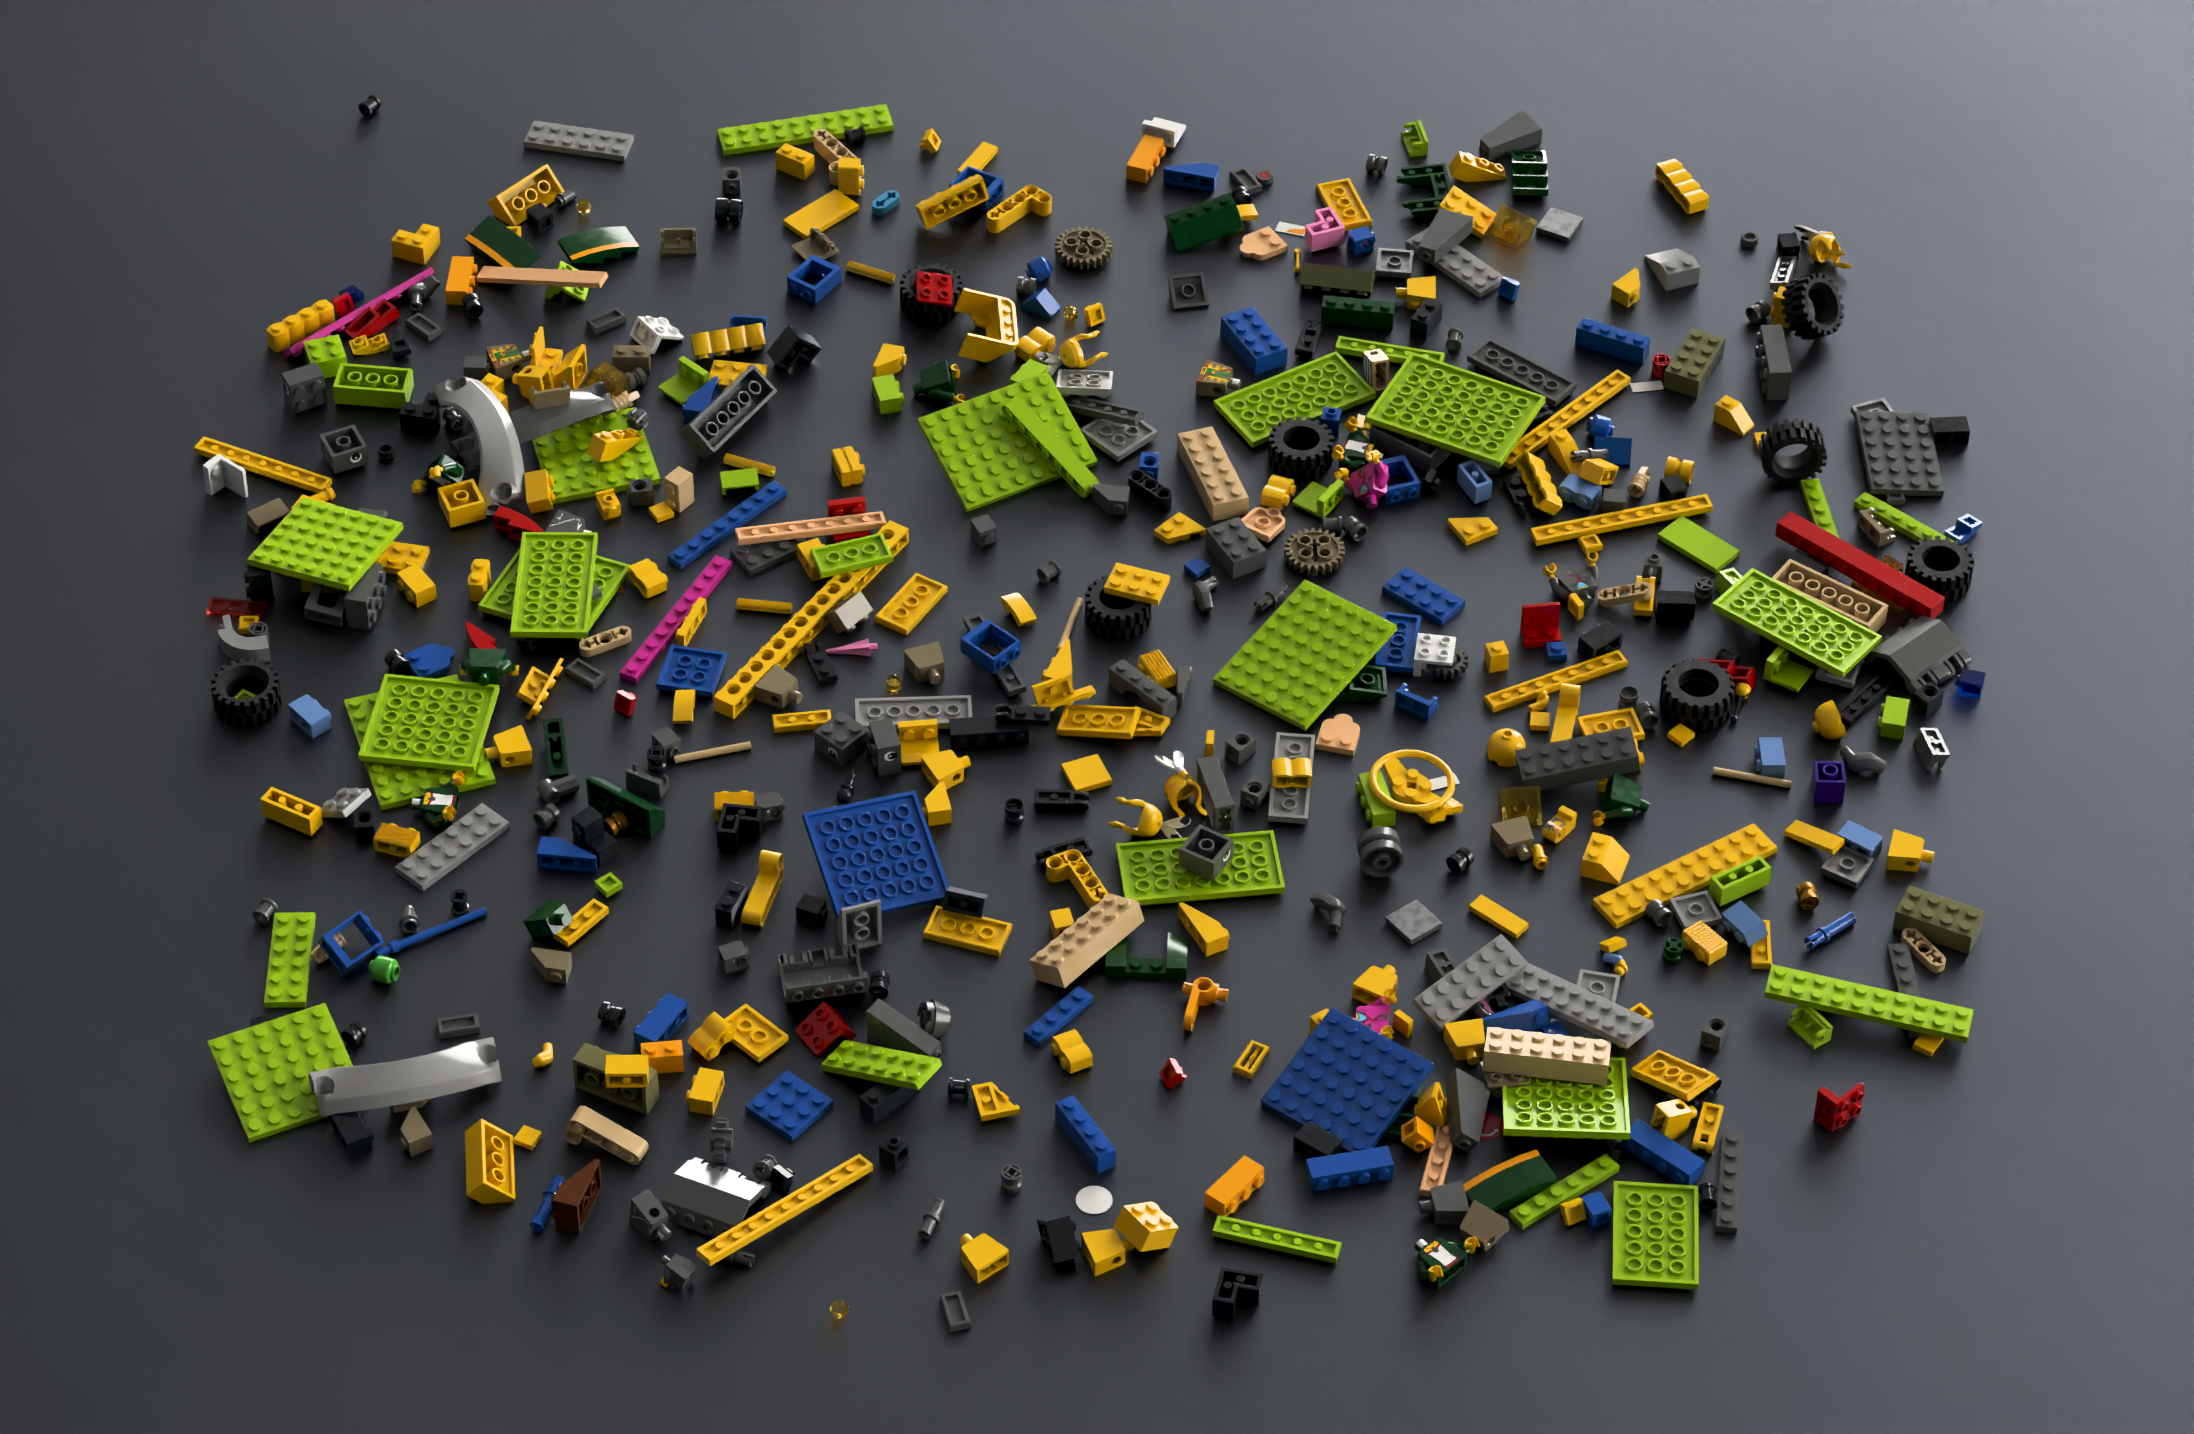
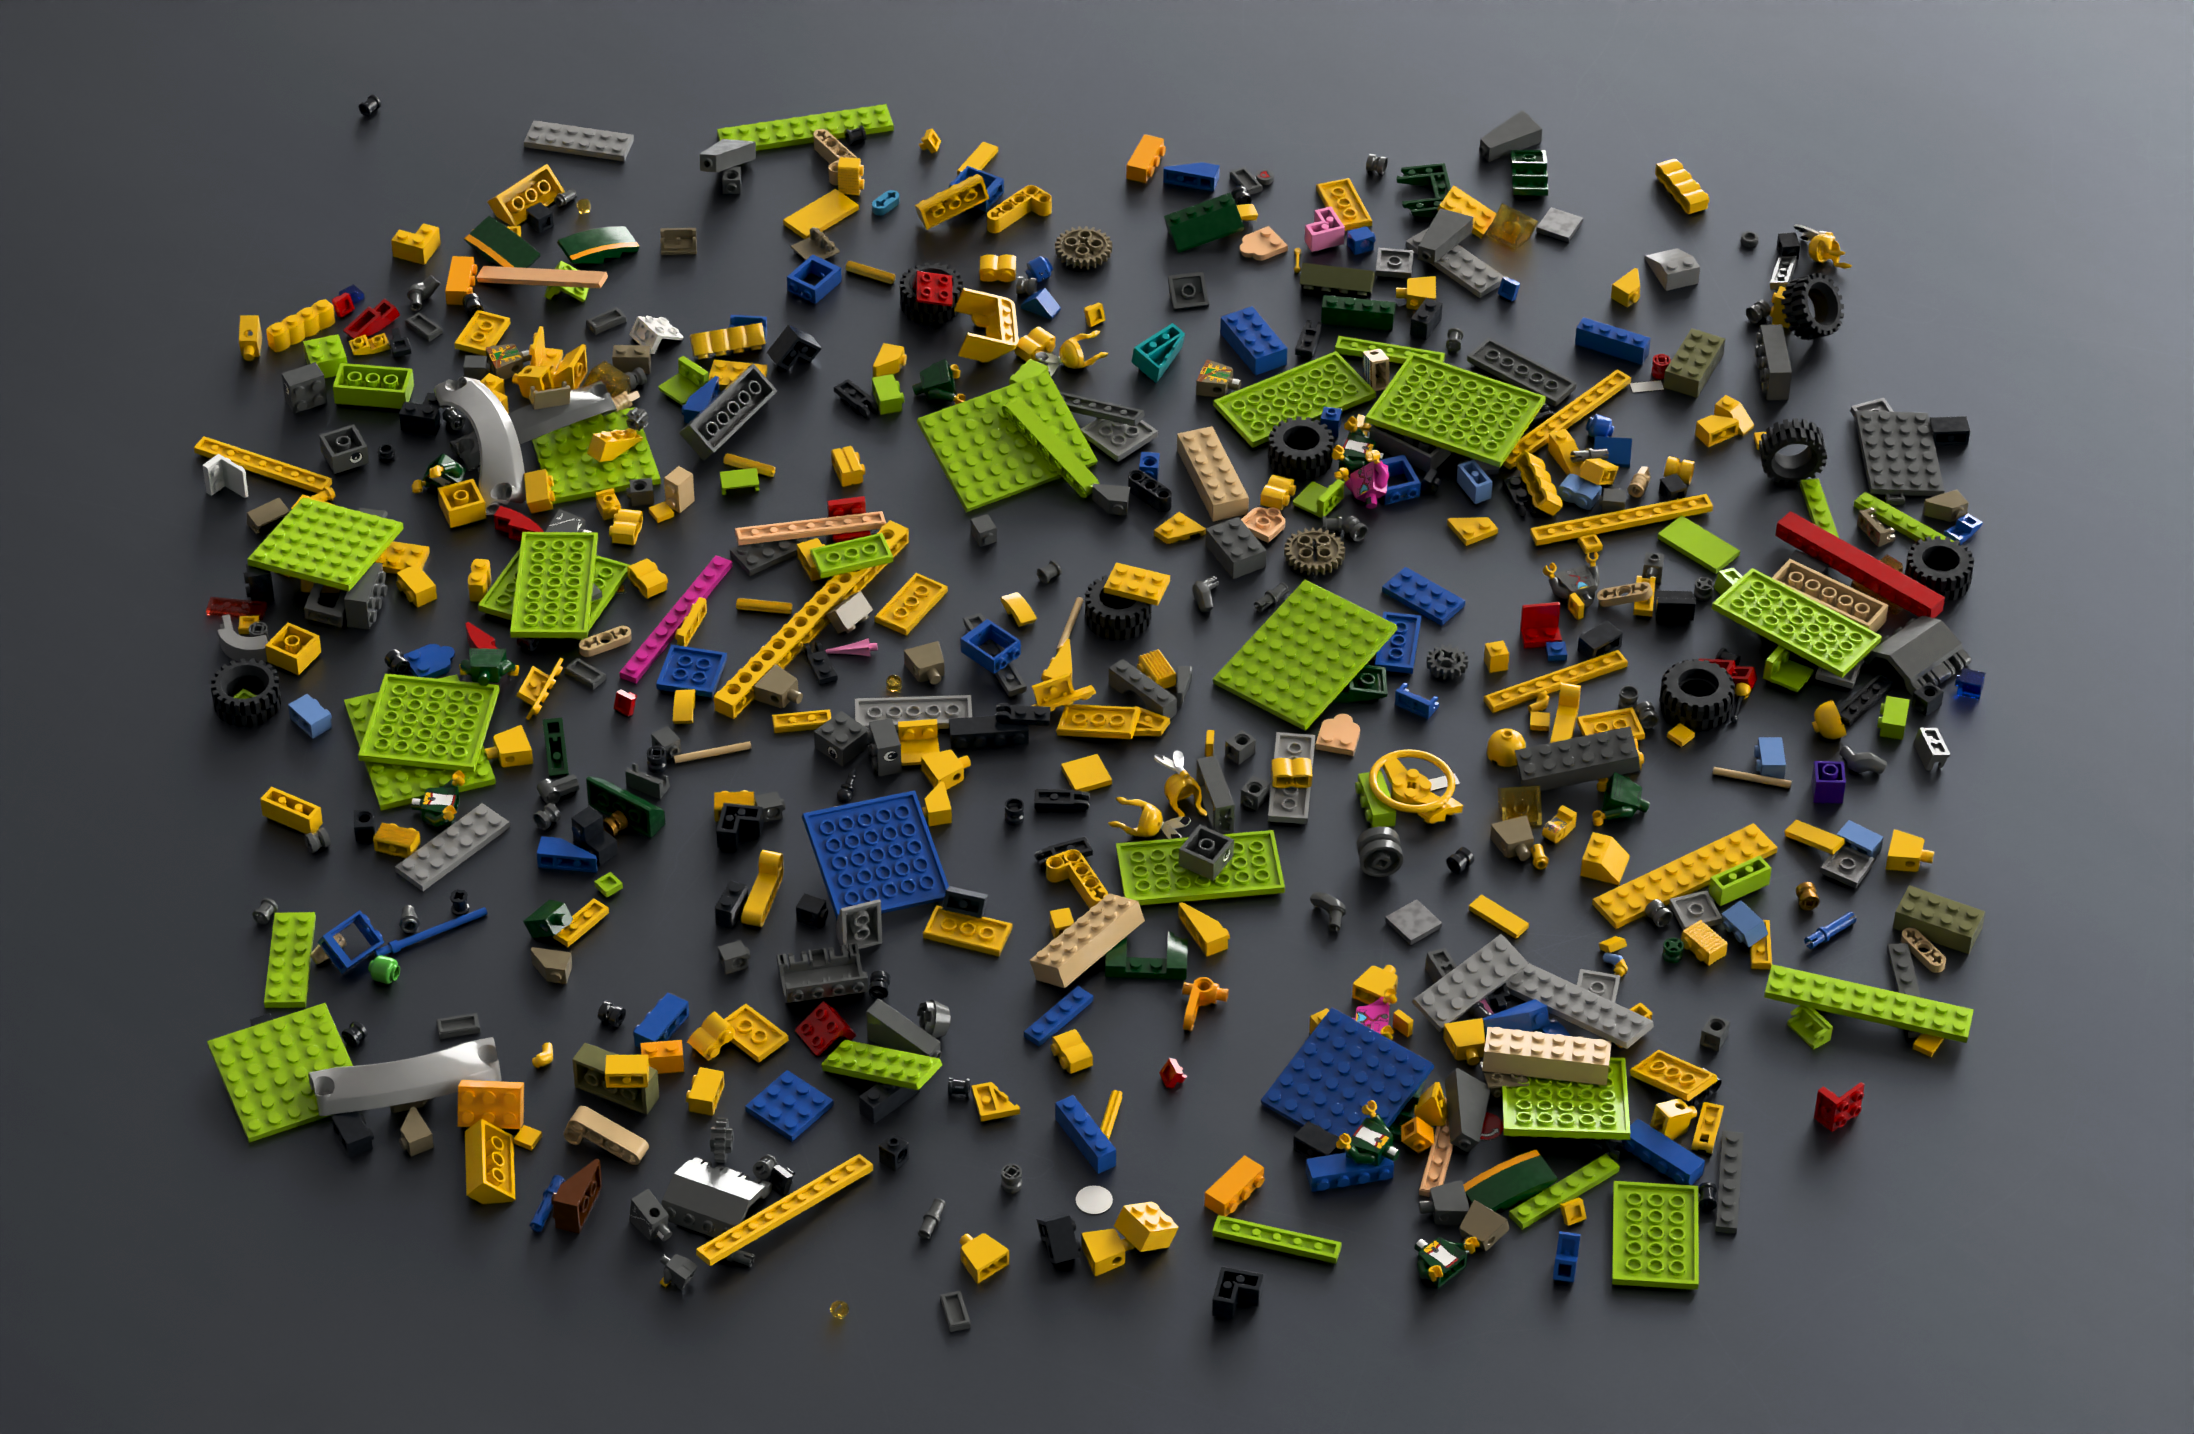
(250, 345): none -> yellow torso
(293, 648): none -> yellow brick
(317, 840): none -> dark grey wheel
(339, 325): dark pink plate -> none
(344, 802): light grey plate -> none
(482, 332): none -> yellow plate
(492, 1101): none -> light orange piece
(626, 526): none -> yellow brick
(726, 524): blue plate -> none
(727, 154): none -> dark grey slope
(731, 209): black wheel -> none
(795, 161): yellow brick -> none
(856, 397): none -> black hinge
(997, 268): none -> yellow brick
(1070, 312): clear yellow hinge -> none
(1084, 382): light grey plate -> none
(1111, 1113): none -> yellow axle
(1158, 351): none -> teal wedge
(1165, 129): white bracket -> none
(1197, 567): blue tile -> none
(1245, 1070): yellow tile -> none
(1290, 228): white sticker -> none
(1370, 1141): none -> torso
(1415, 139): lime hinge -> none
(1433, 650): white bracket -> none
(1474, 169): yellow slope -> none
(1566, 1256): none -> blue brick
(1596, 1209): blue brick -> none
(1716, 429): none -> yellow slope
(1946, 506): none -> dark tan slope

